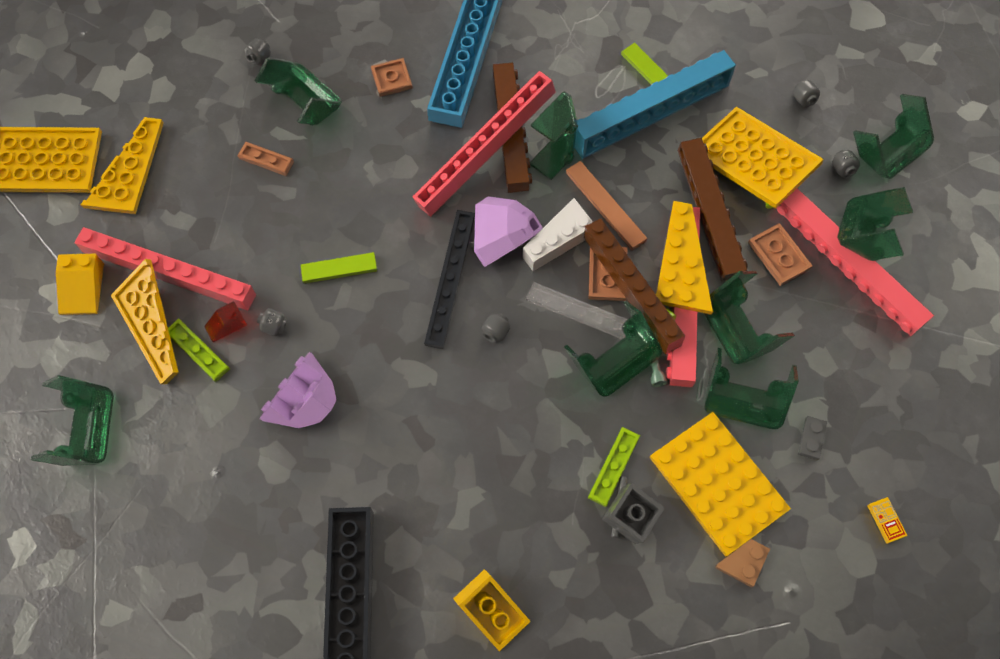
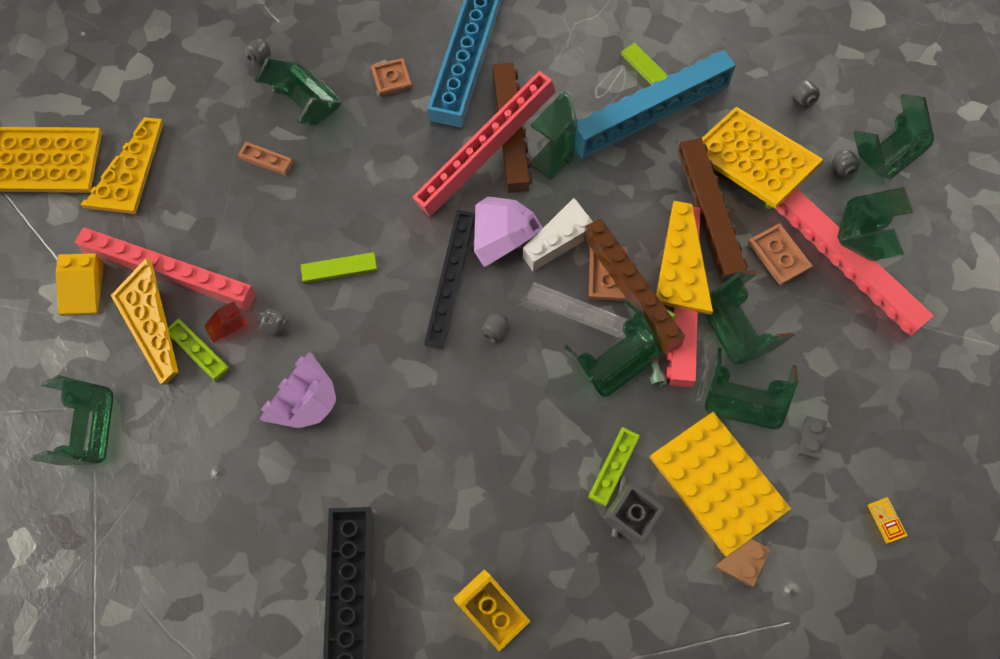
(606, 205): nougat tile -> none

